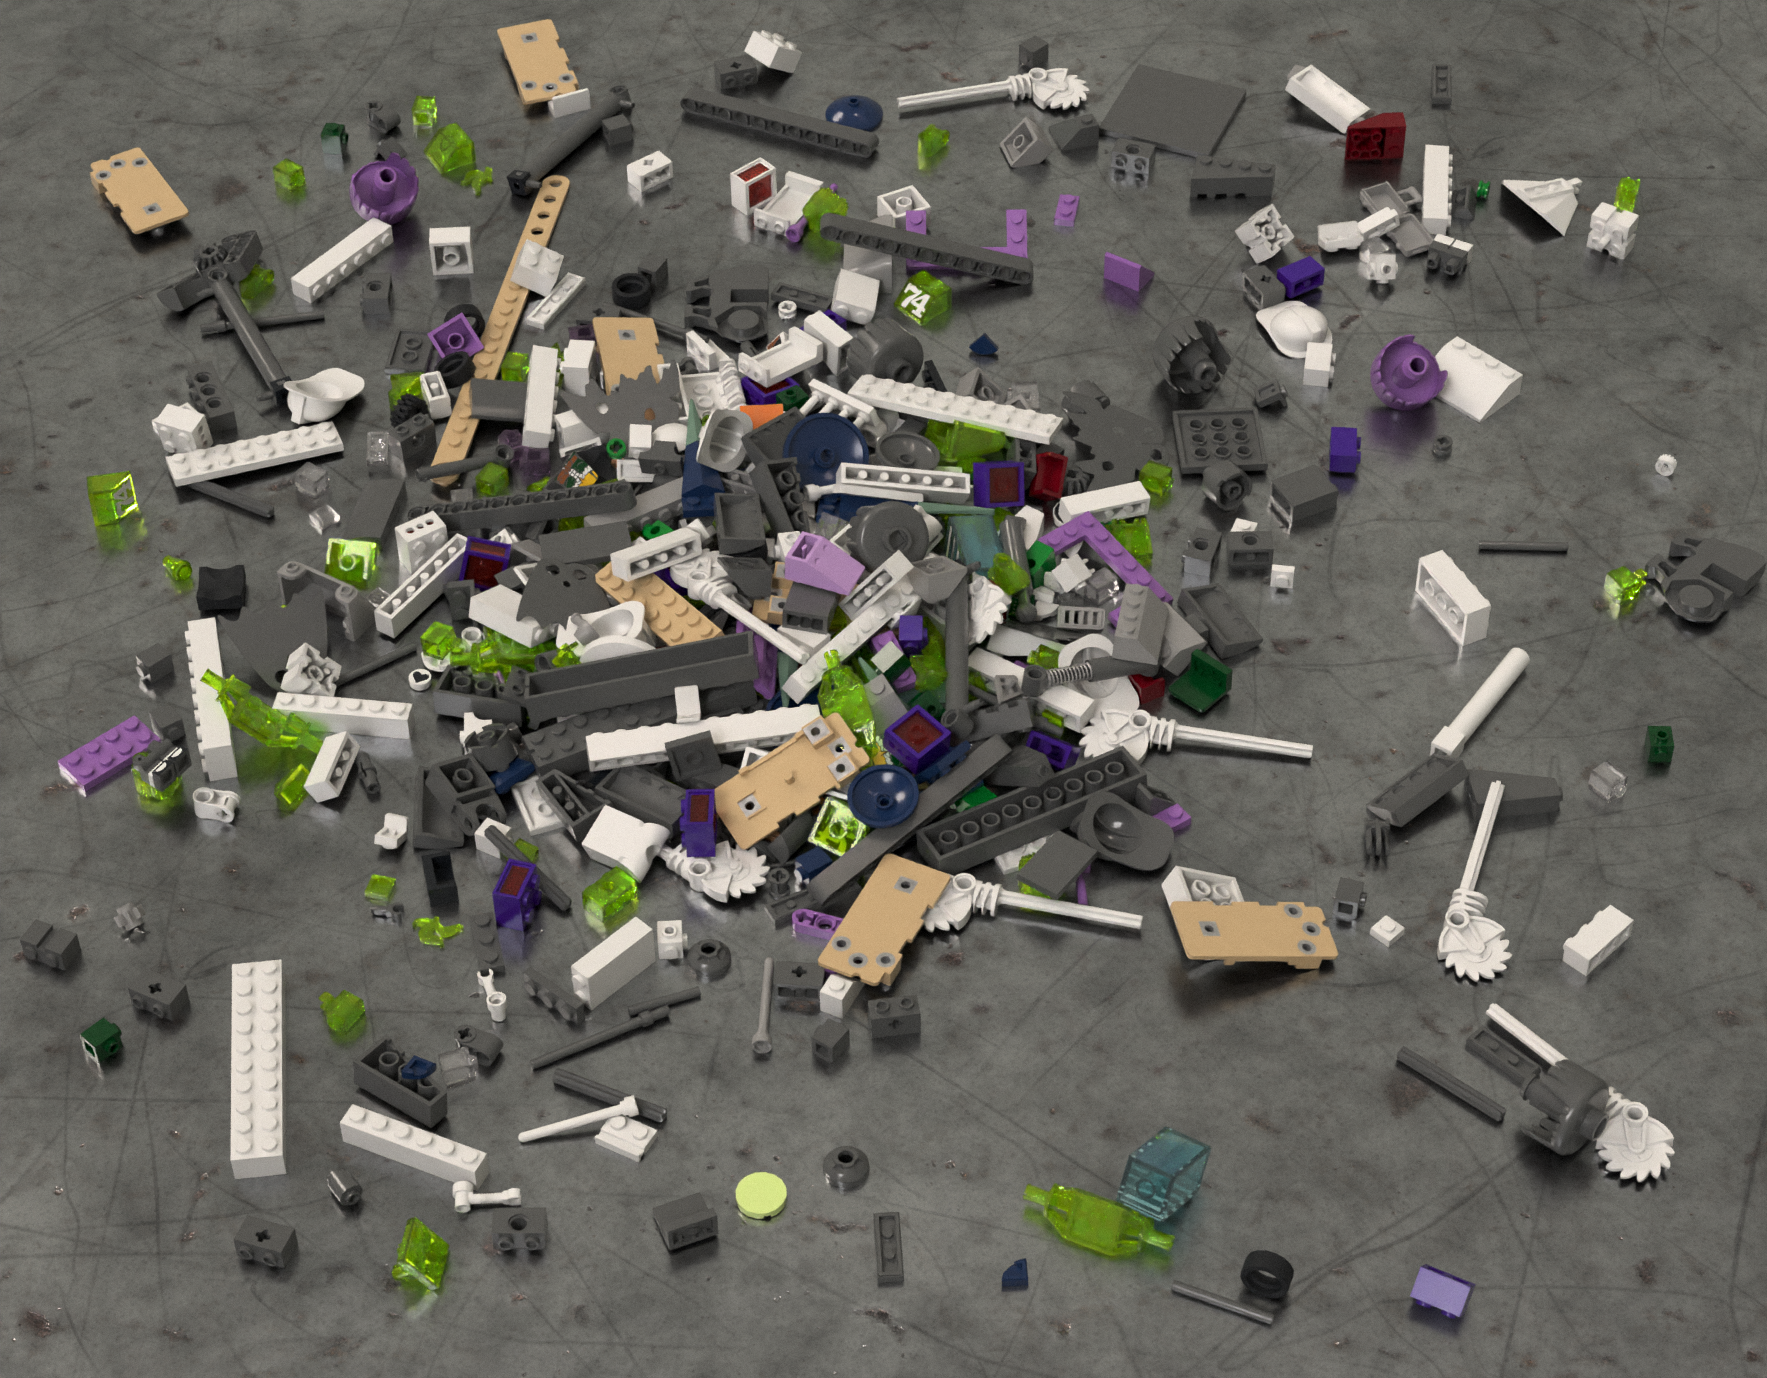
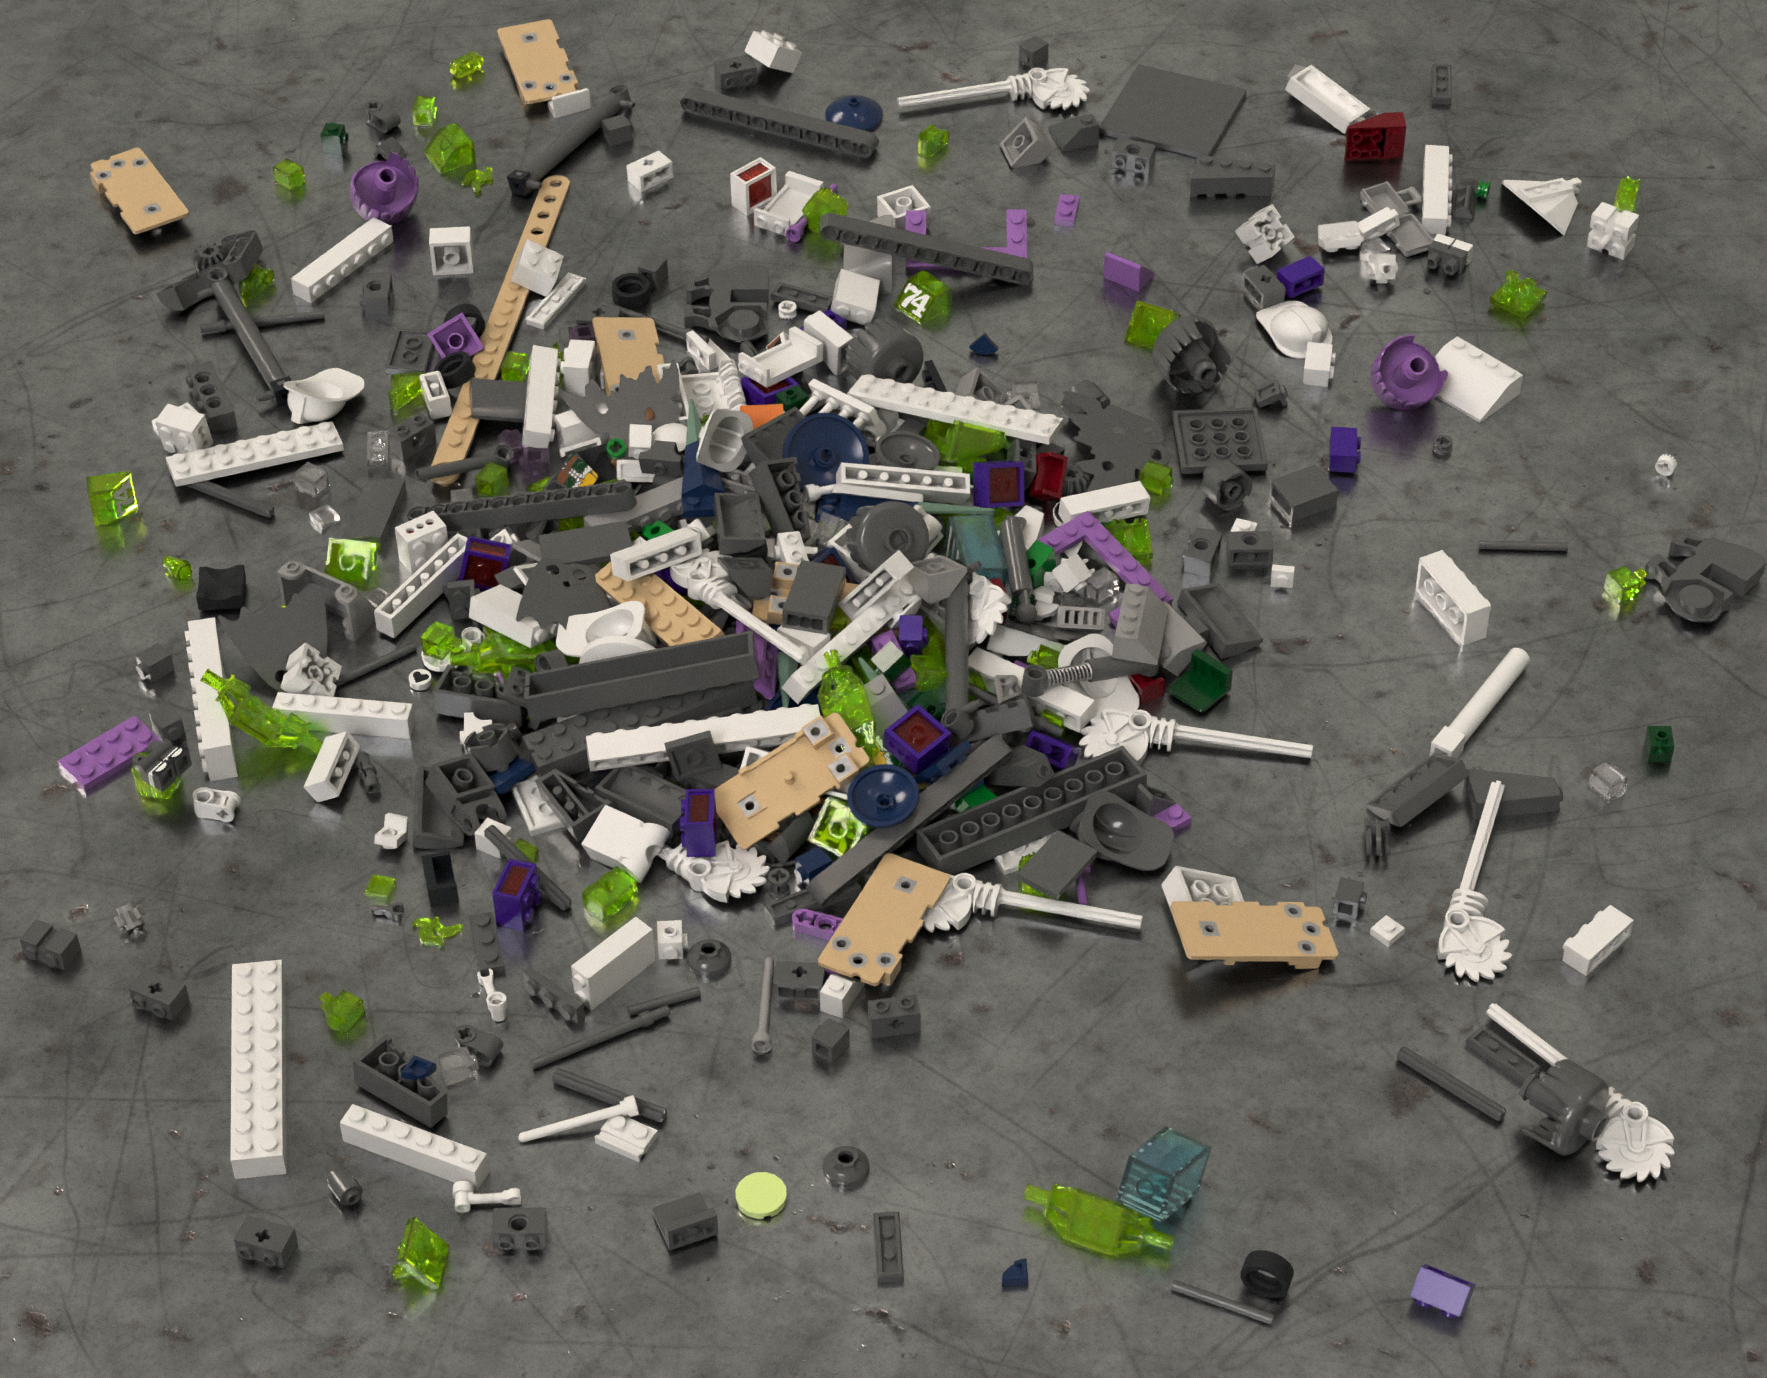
(101, 1040): dark green brick -> none
(291, 786): clear neon green slope -> none
(407, 408): black tyre -> none
(466, 64): none -> clear neon green beam
(566, 656): clear neon green bracket -> none
(585, 632): light grey bar -> none
(687, 704): white bracket -> none
(822, 565): lavender slope -> none
(1008, 576): clear neon green piece -> none
(1148, 323): none -> clear neon green slope
(1518, 295): none -> clear neon green plate

